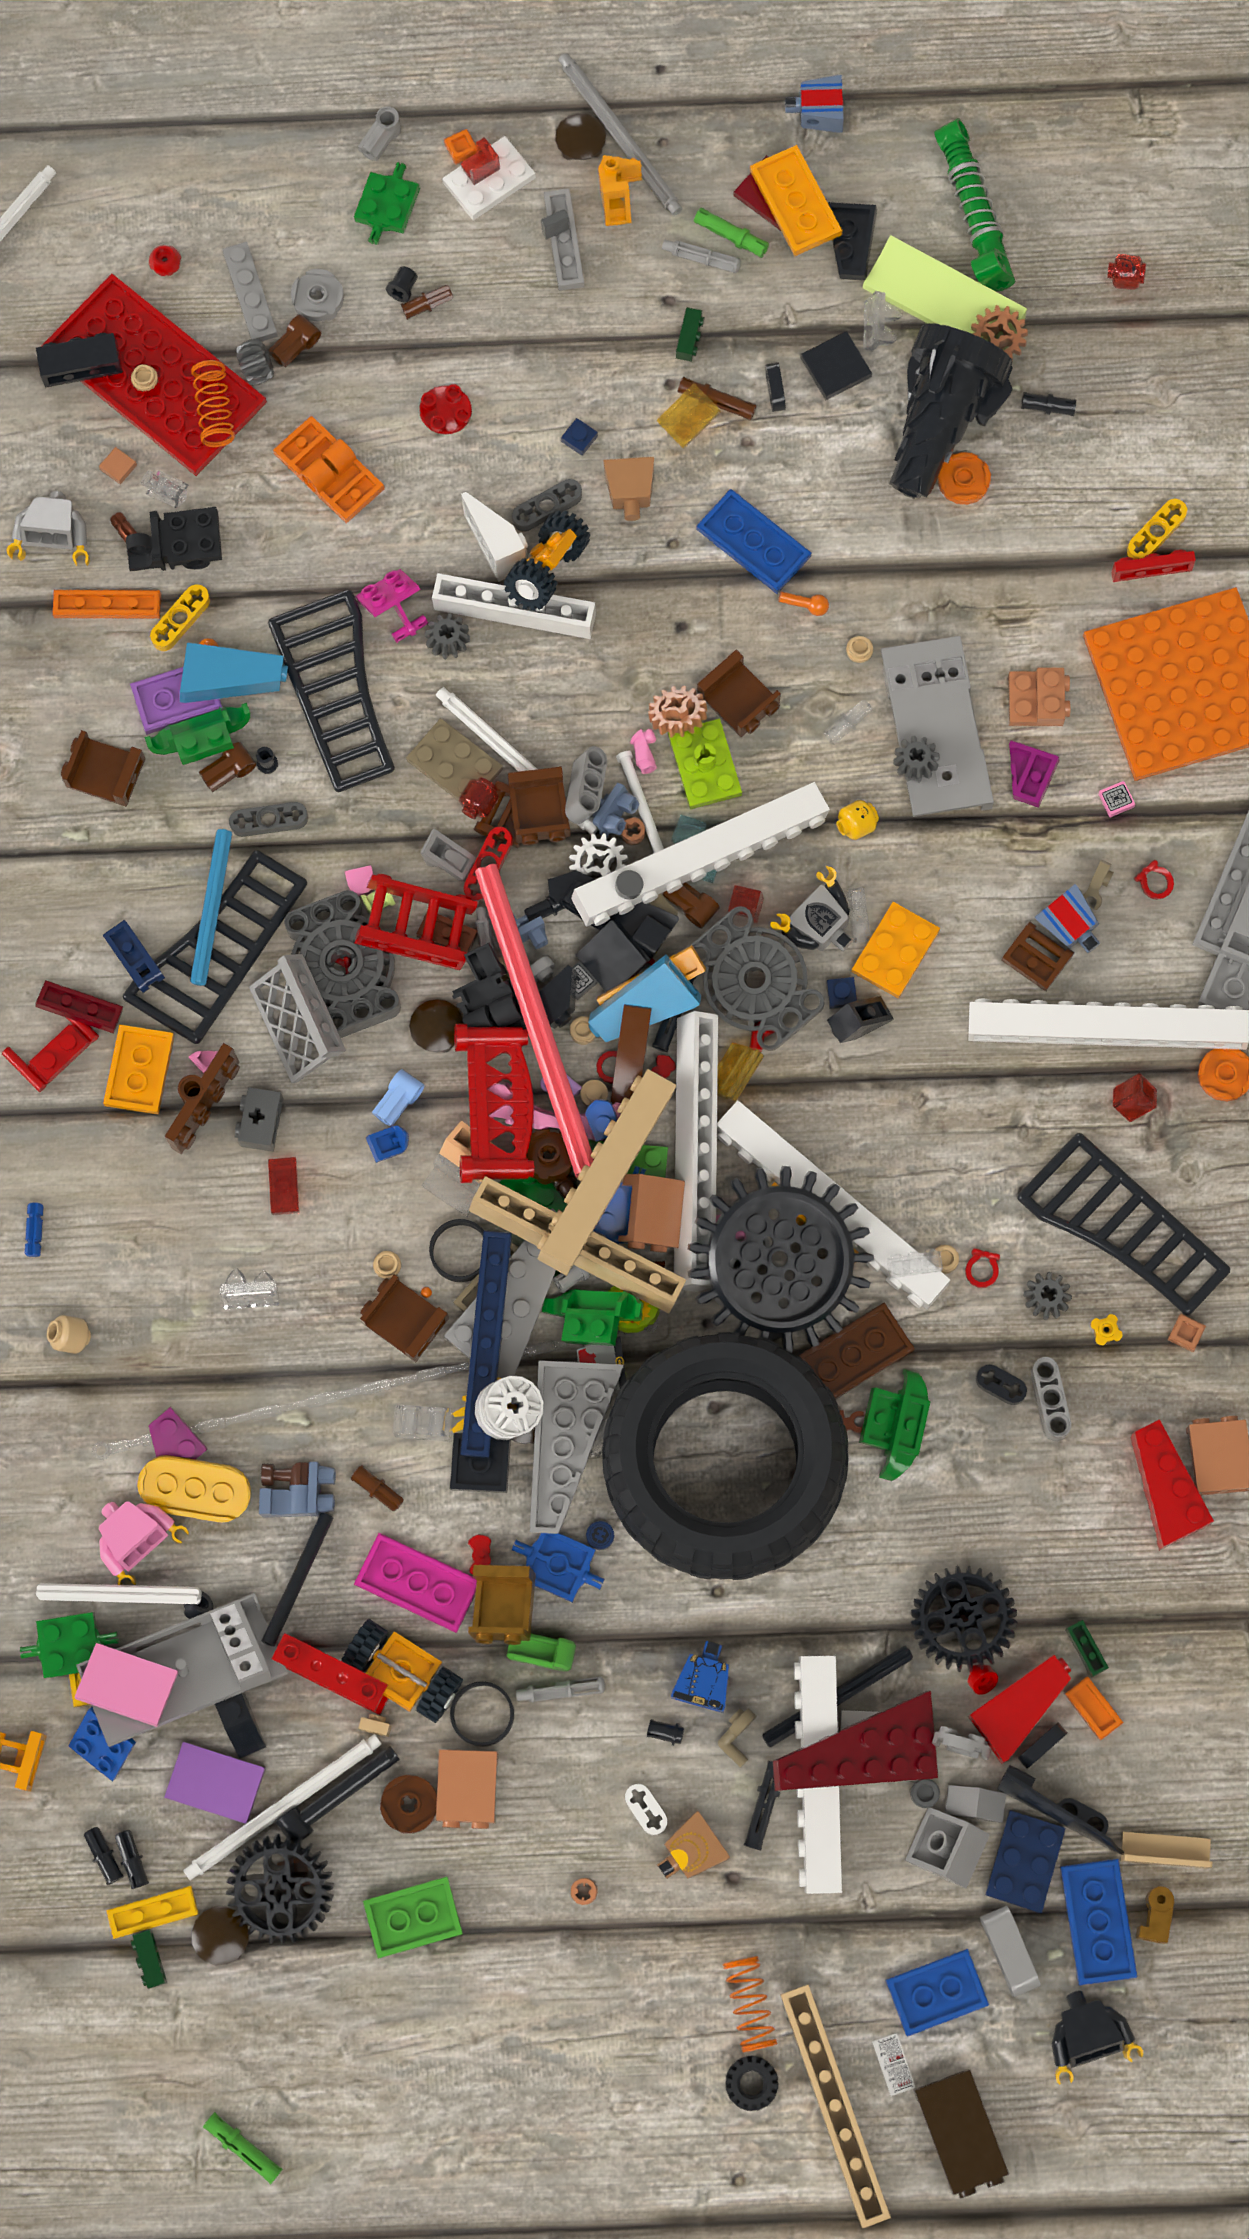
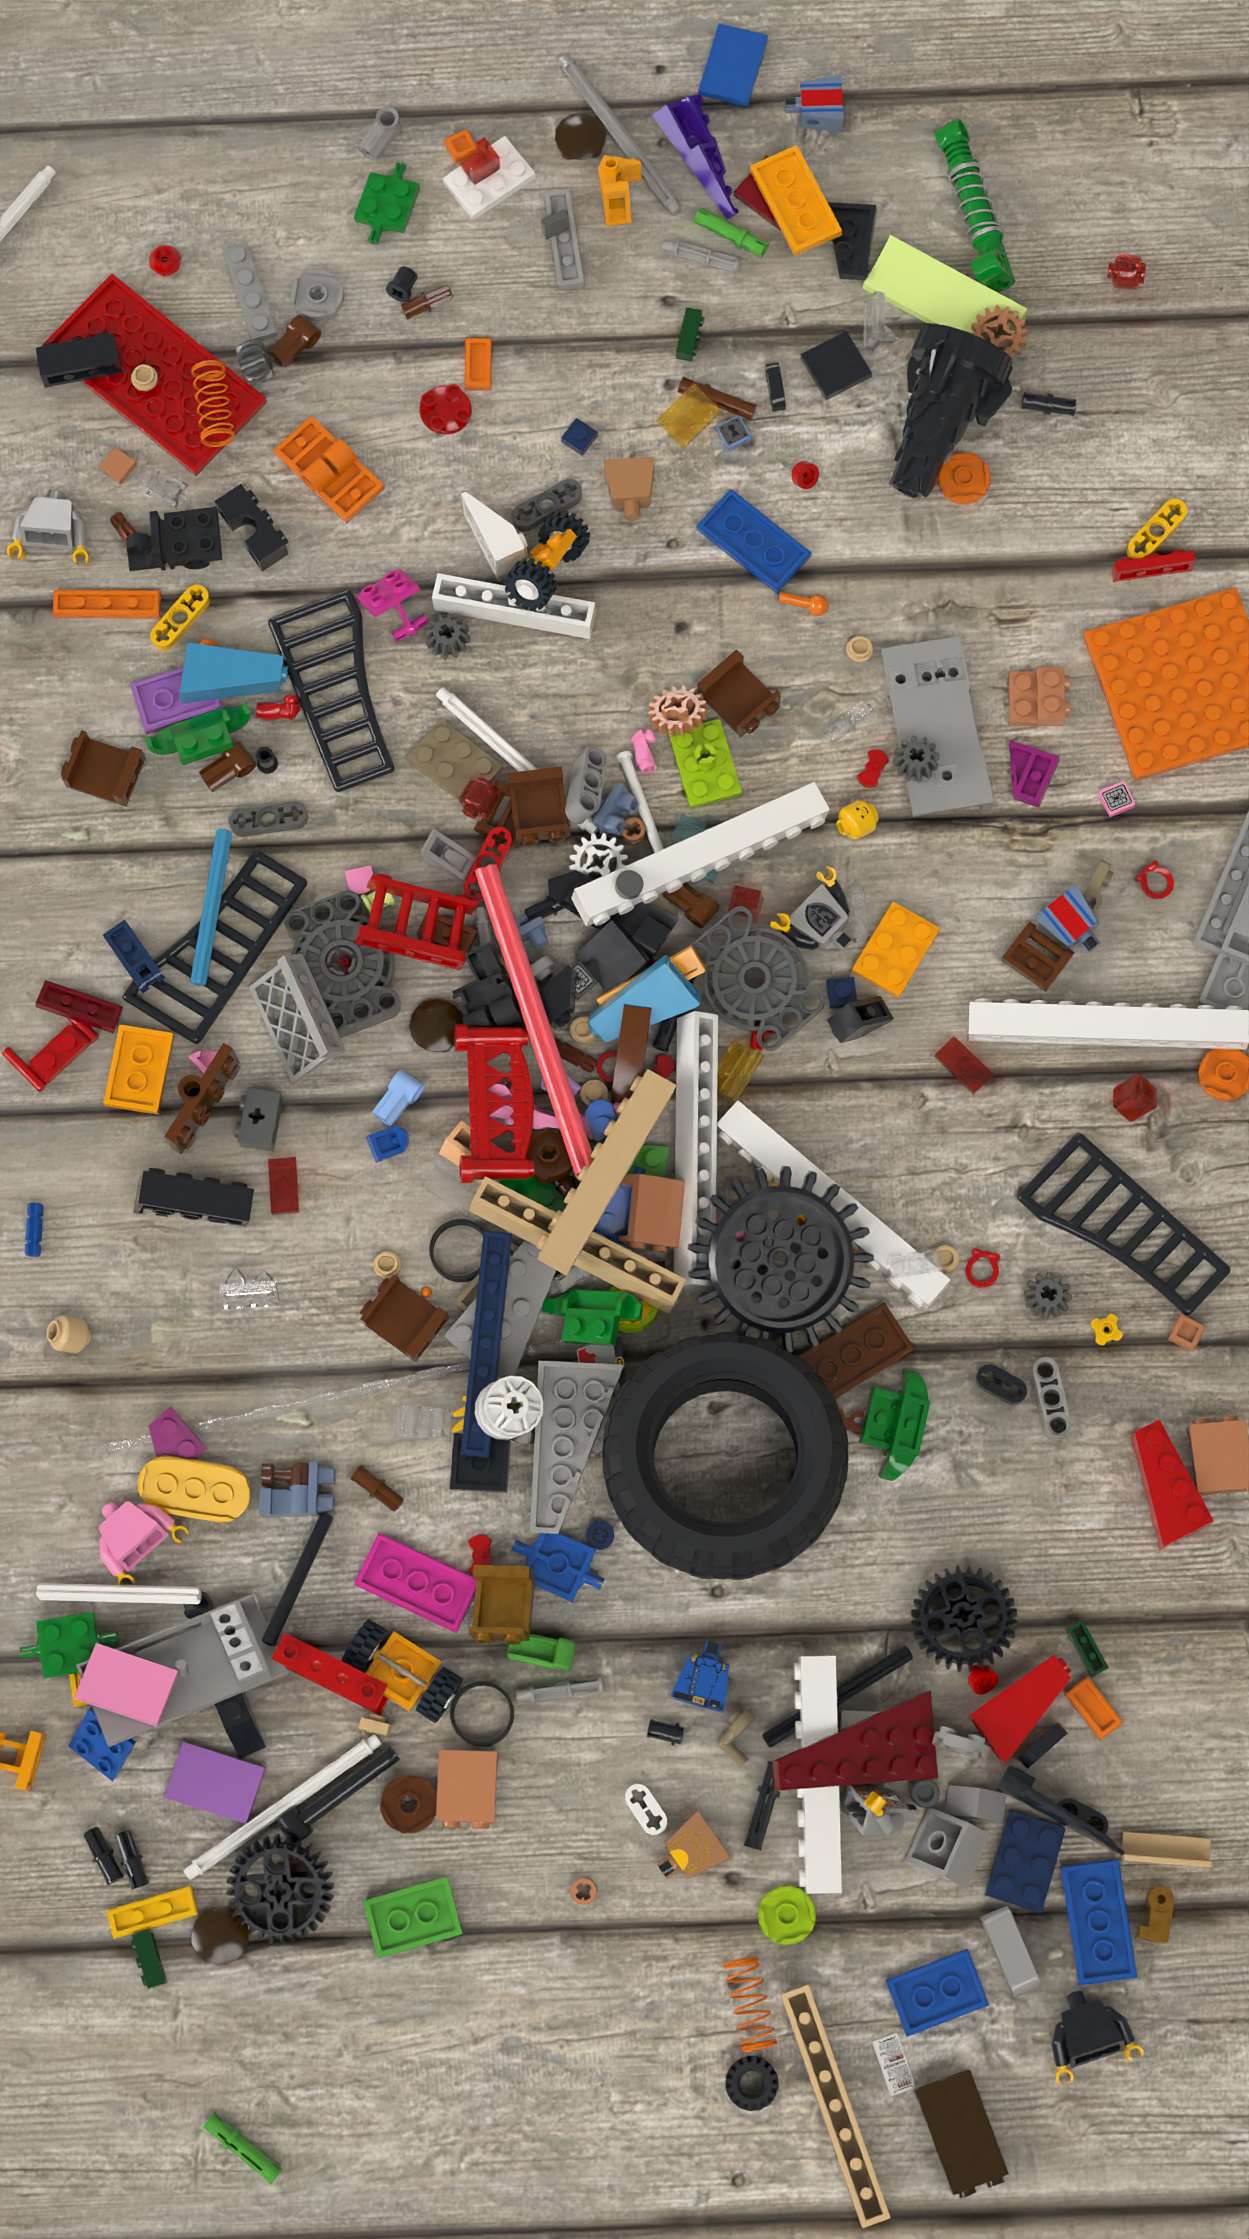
(193, 1197): none -> black wedge
(239, 509): none -> black arch
(273, 711): none -> red arm
(478, 363): none -> orange tile
(575, 1056): none -> copper axle
(689, 133): none -> dark purple wedge
(733, 65): none -> blue tile
(733, 433): none -> tile
(786, 1915): none -> lime tile
(805, 474): none -> red tile
(873, 768): none -> red piece
(877, 1810): none -> light grey torso
(963, 1065): none -> clear red plate

